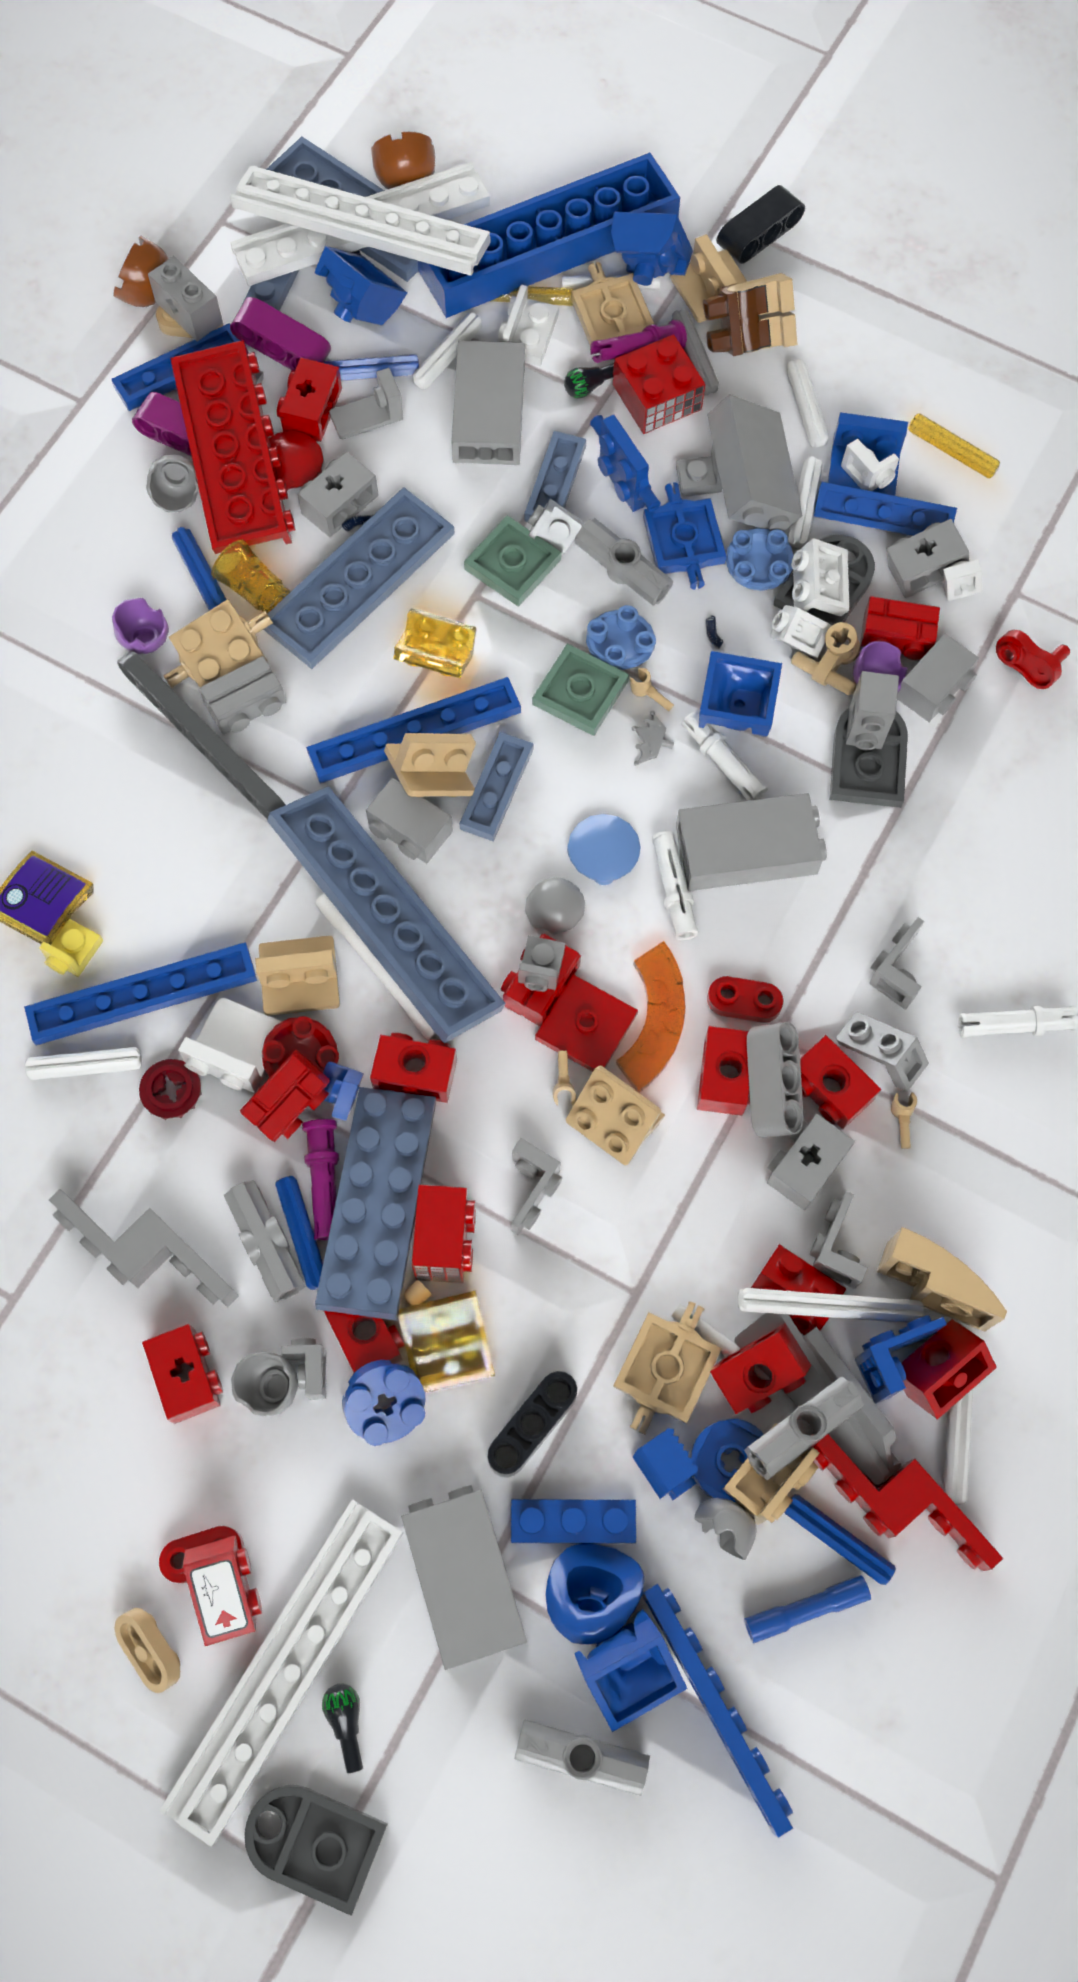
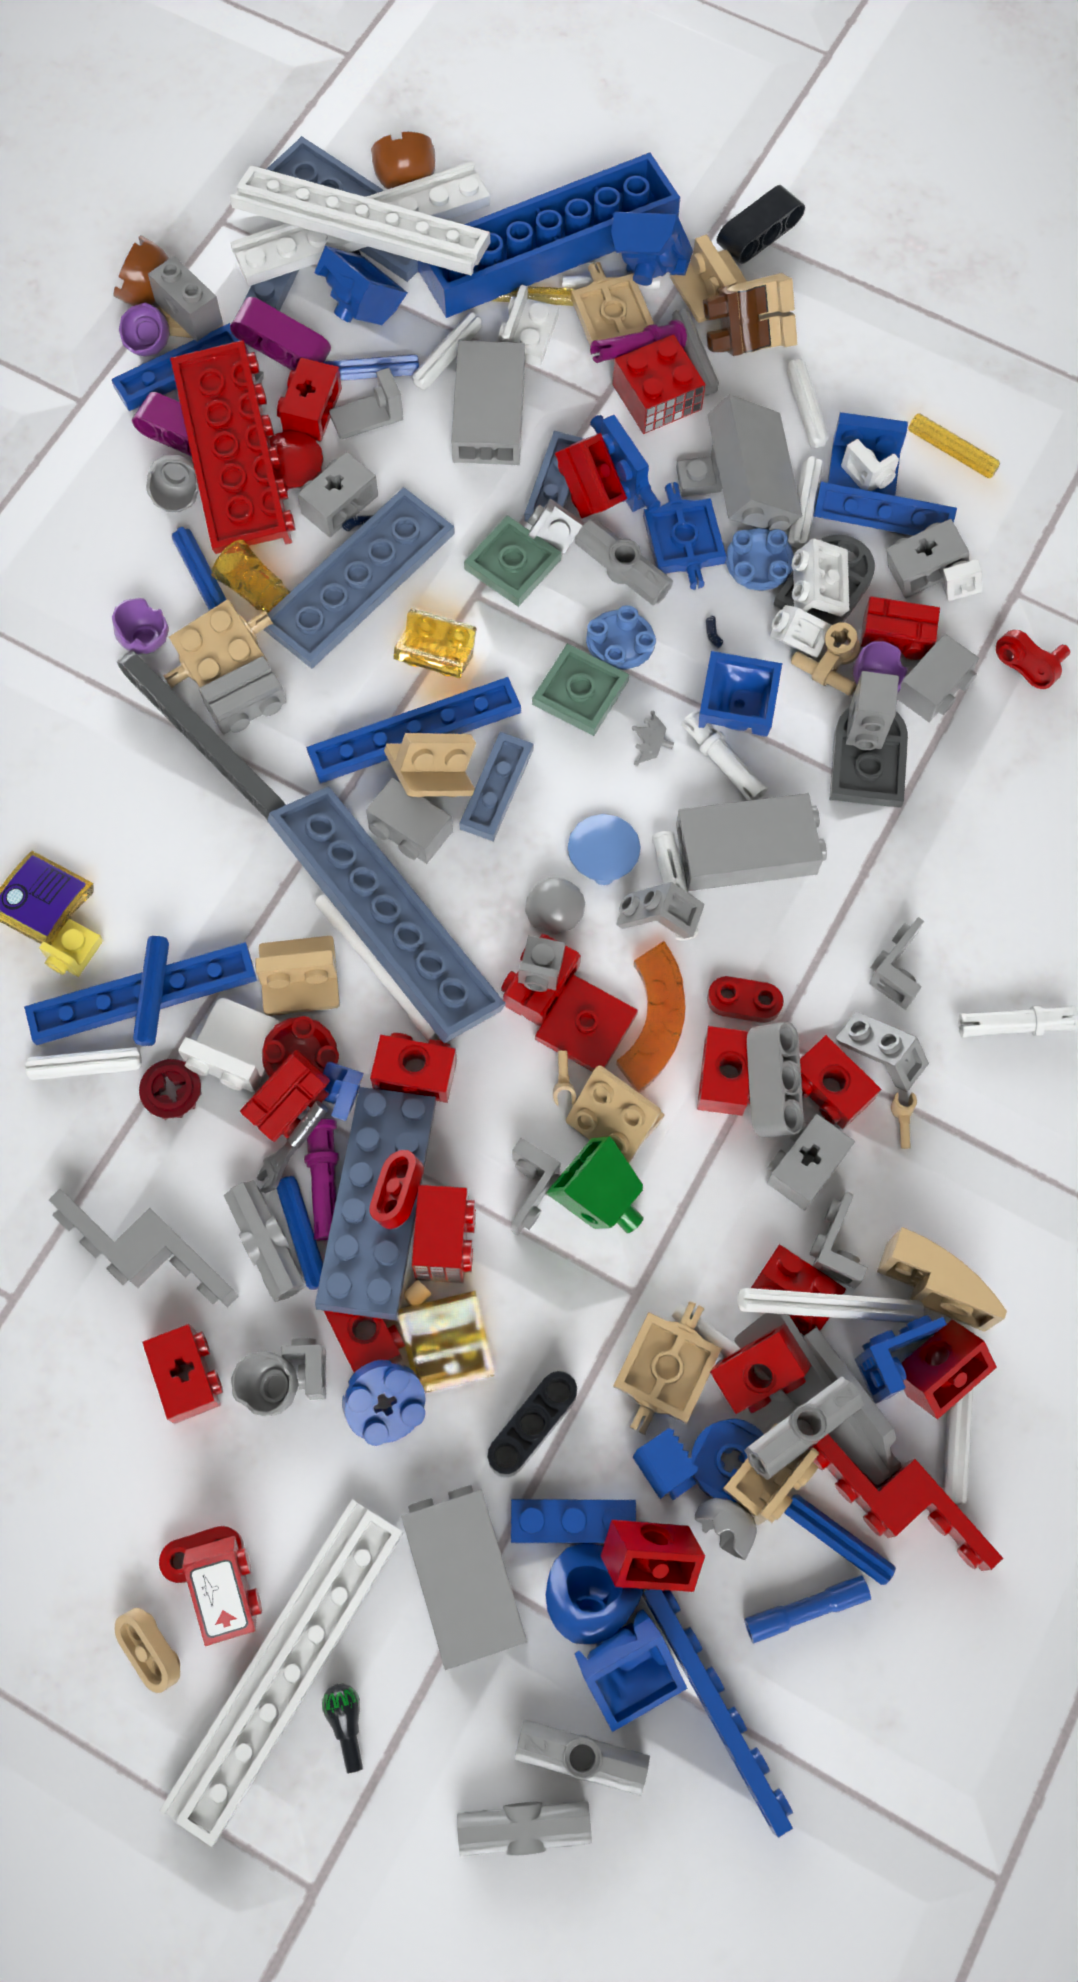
(144, 330): none -> medium lavender hair
(151, 991): none -> blue axle
(276, 1163): none -> flat silver piece
(320, 1848): dark grey tile -> none
(396, 1189): none -> red plate
(524, 1828): none -> light grey piece
(583, 380): black piece -> none
(590, 476): none -> red brick
(600, 1187): none -> green torso
(645, 688): tan hand -> none
(652, 1556): none -> red brick
(664, 904): none -> light grey bracket

